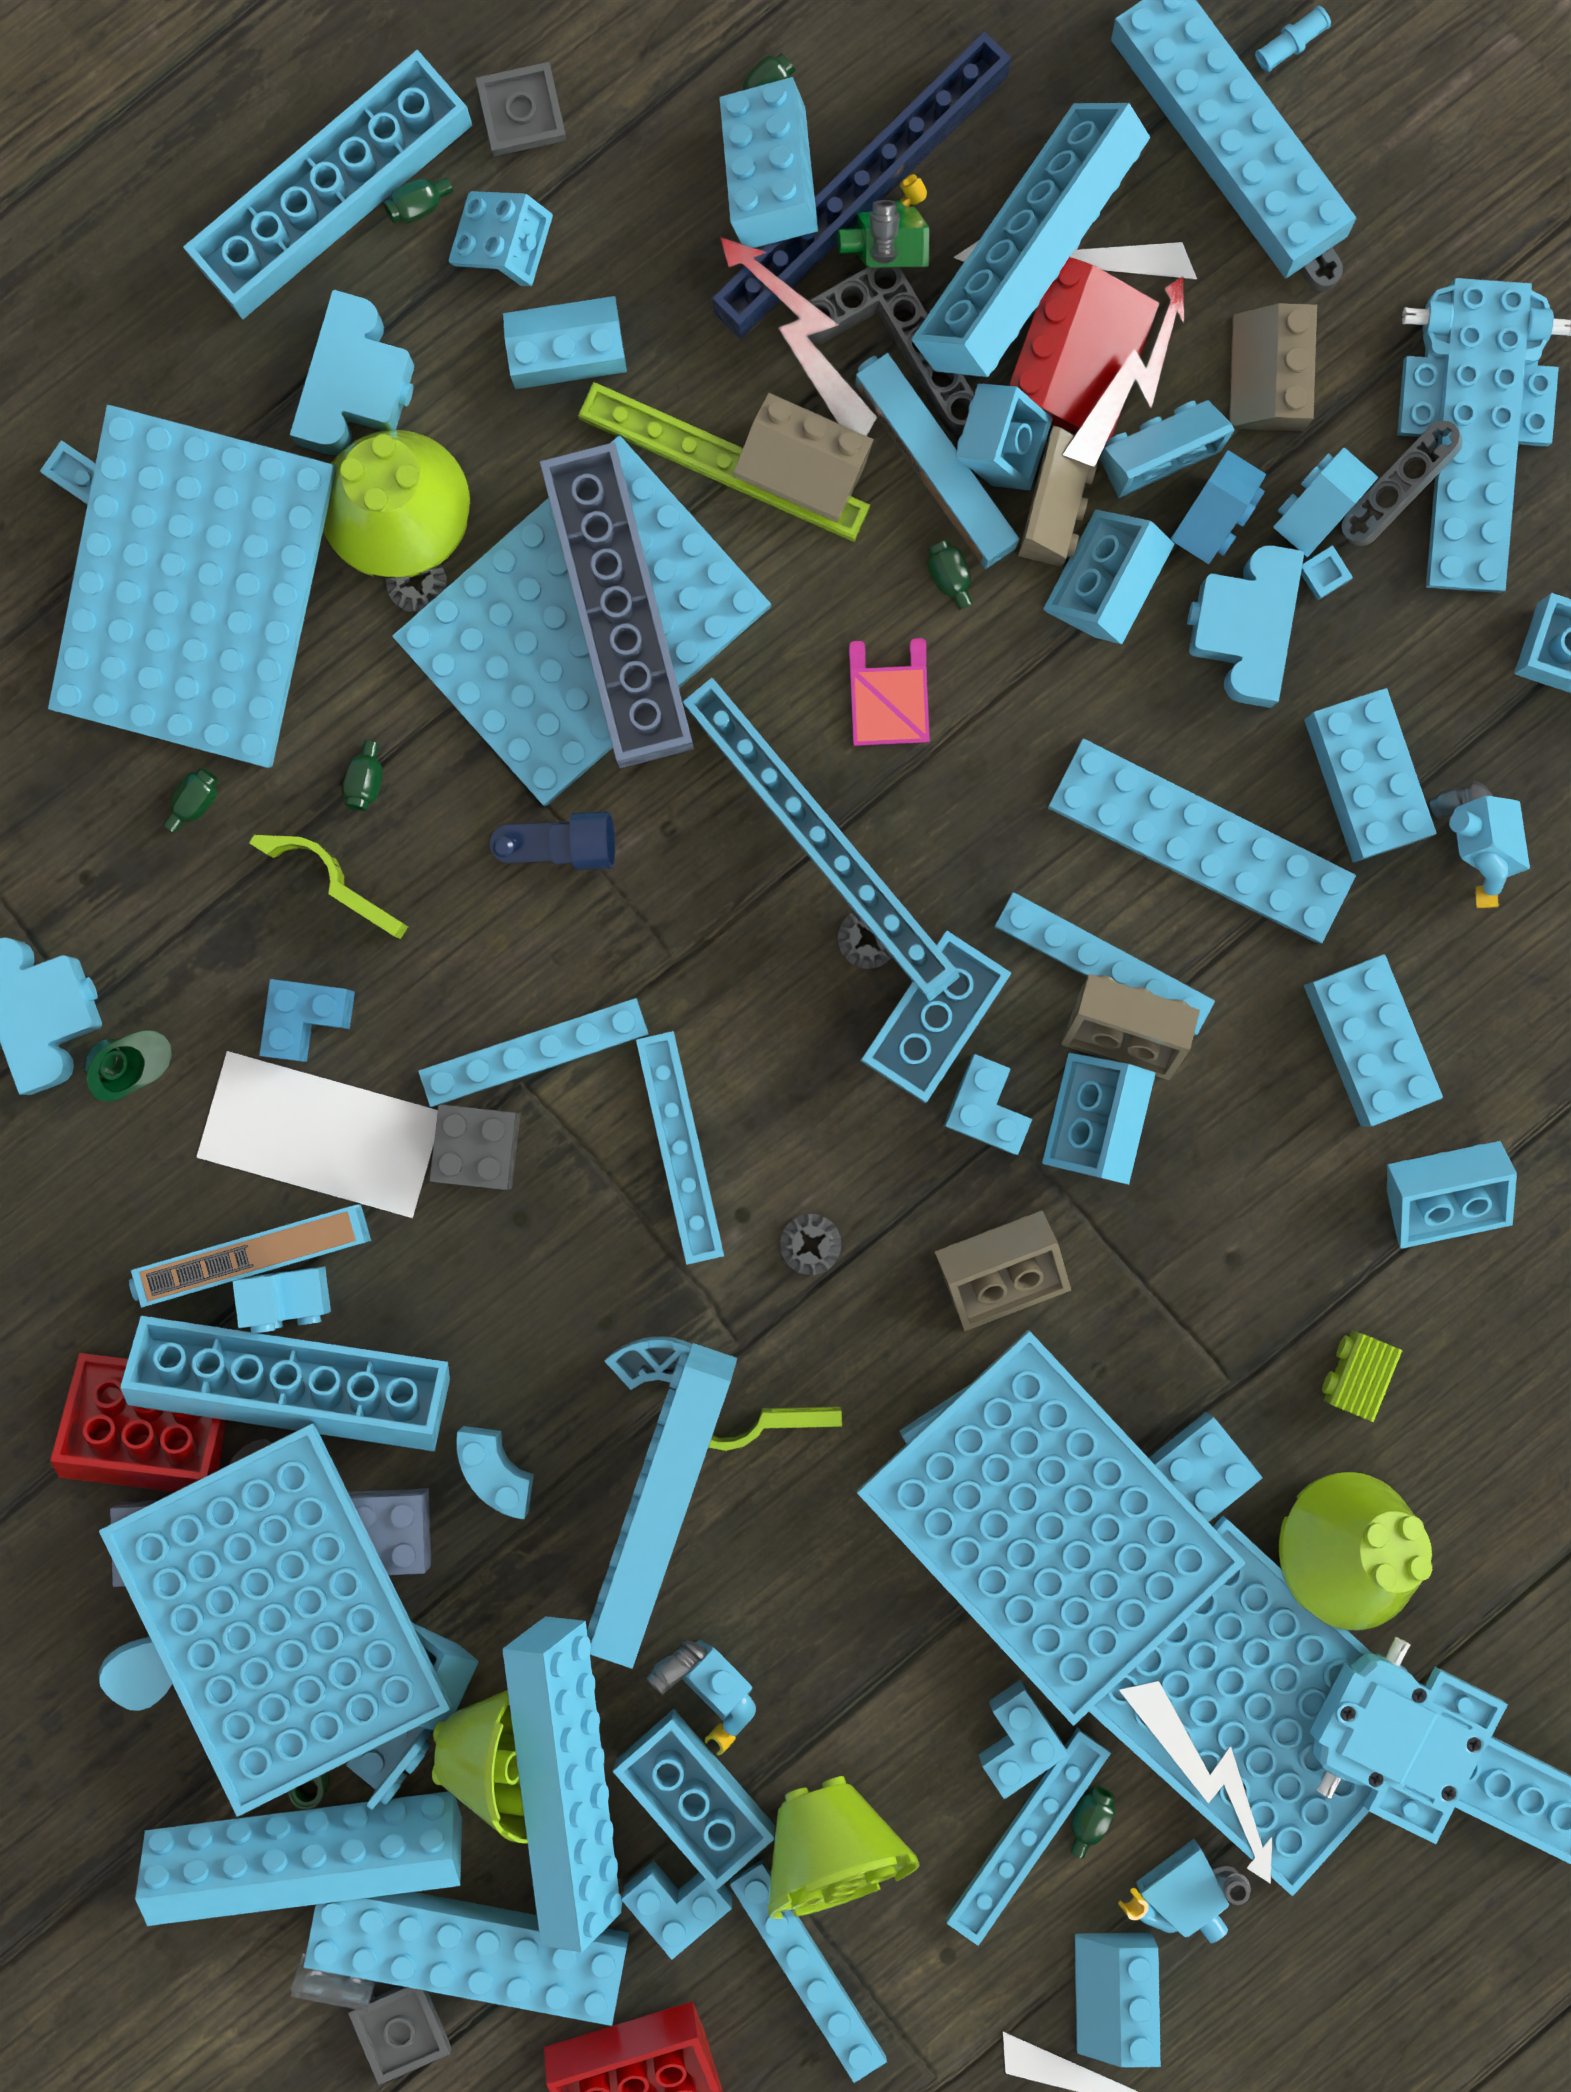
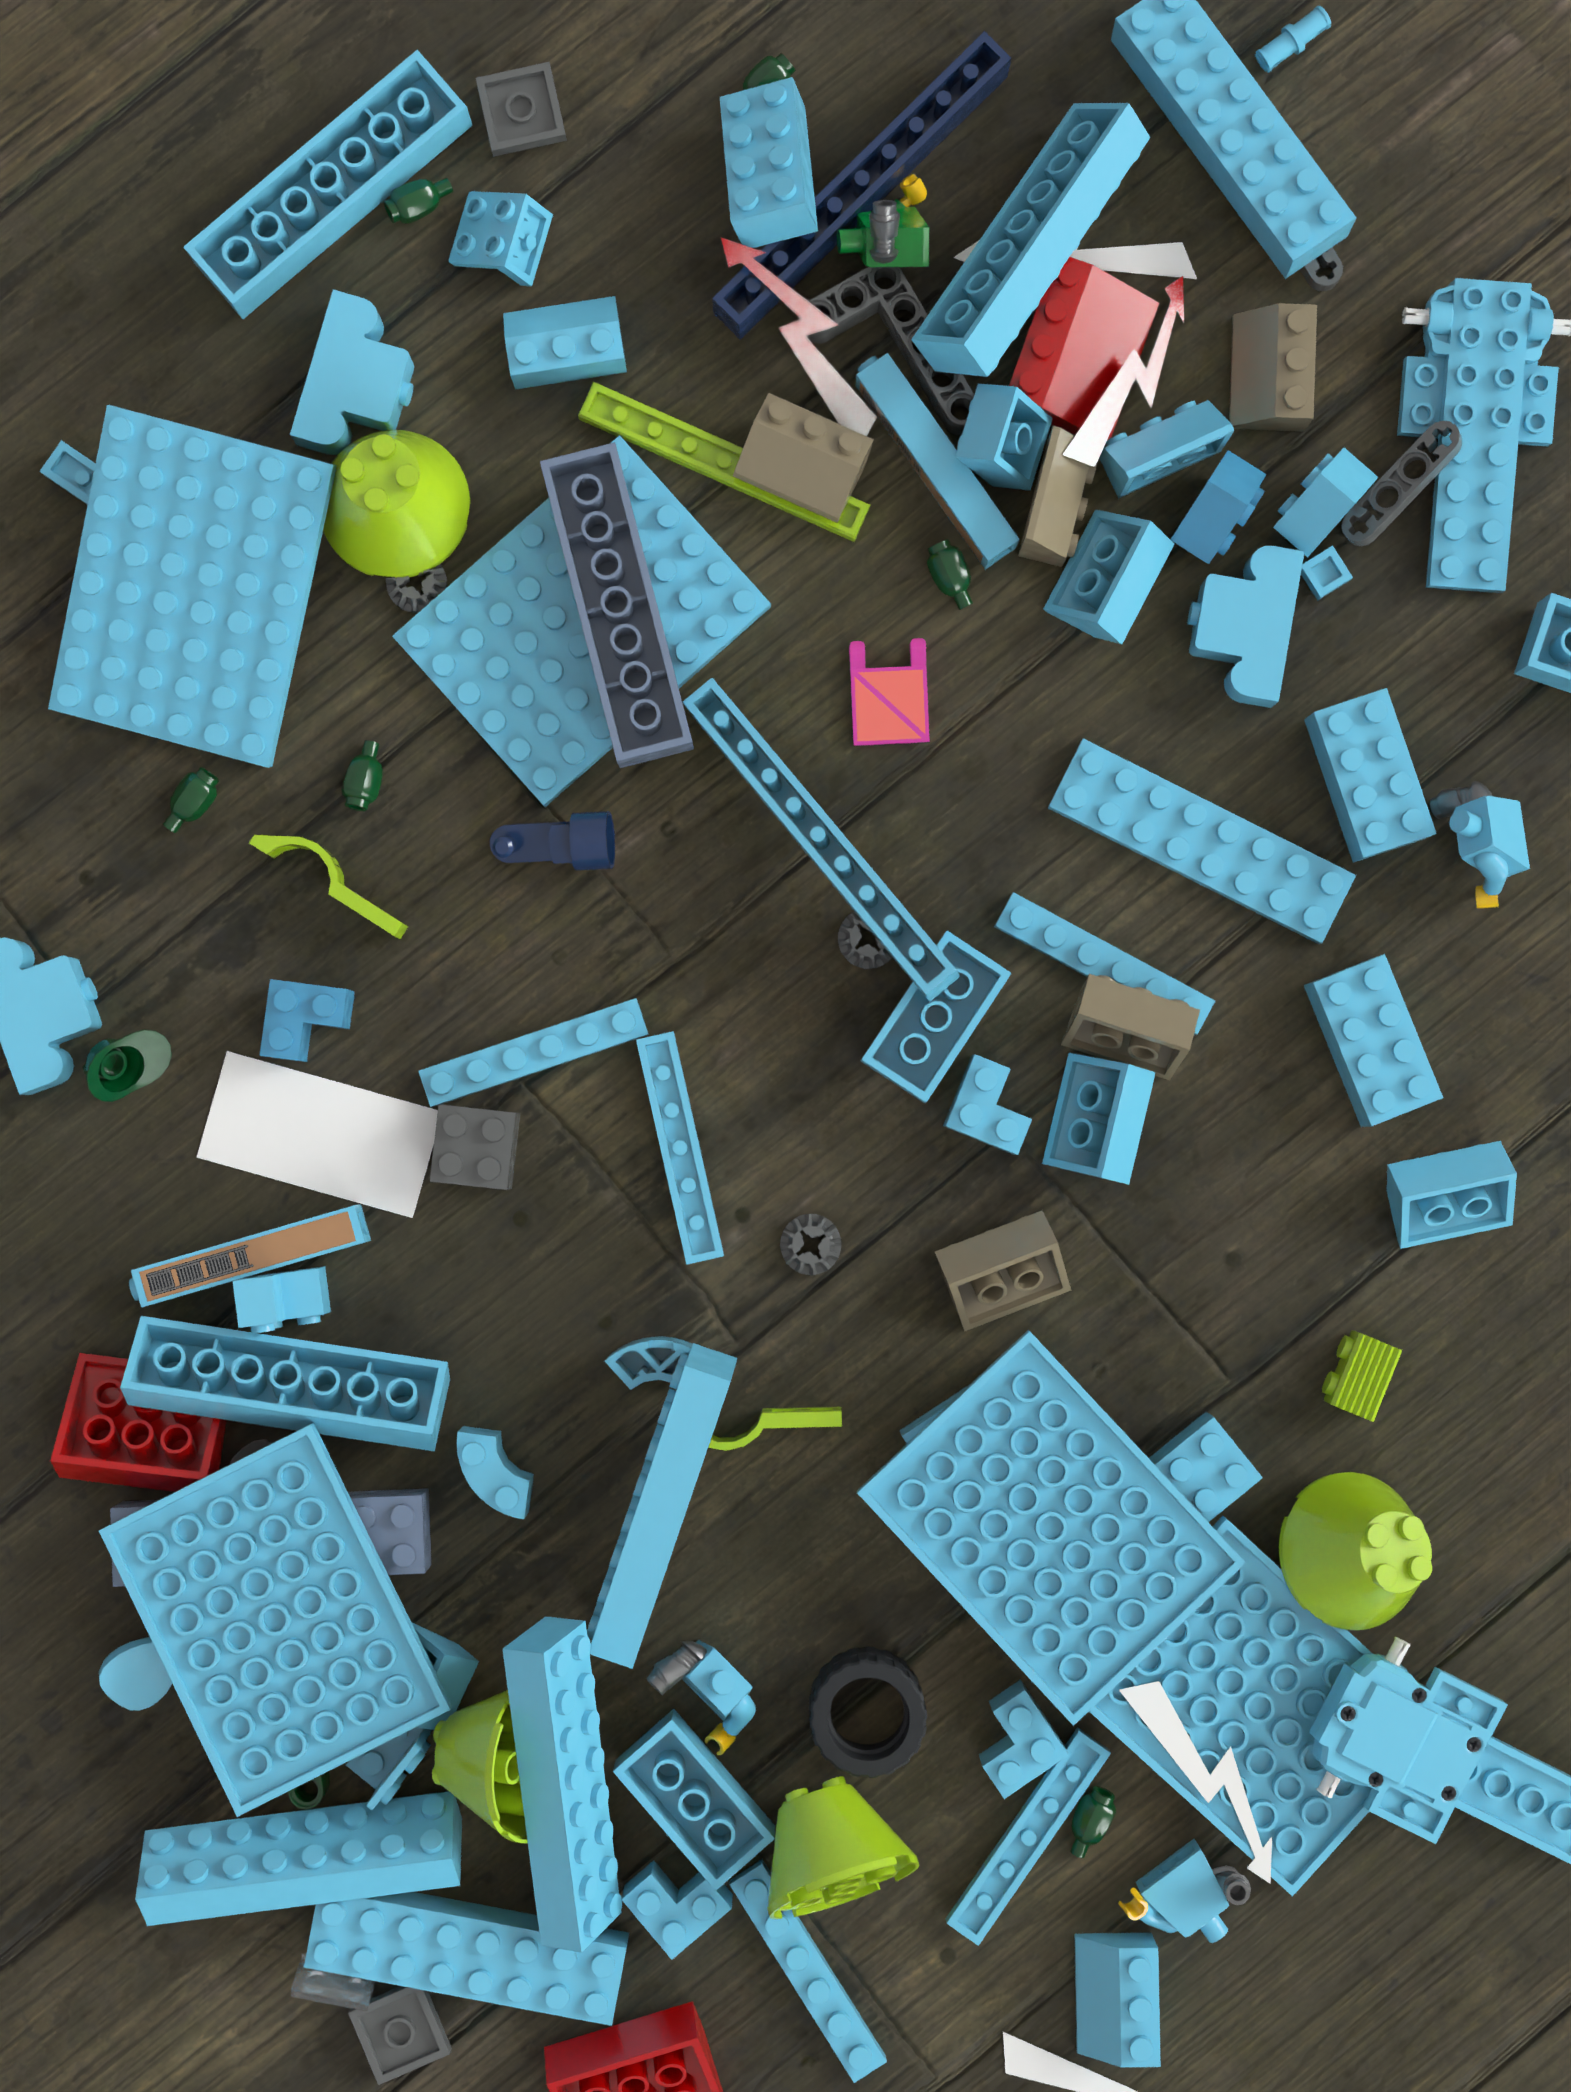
(876, 1758): none -> black tyre

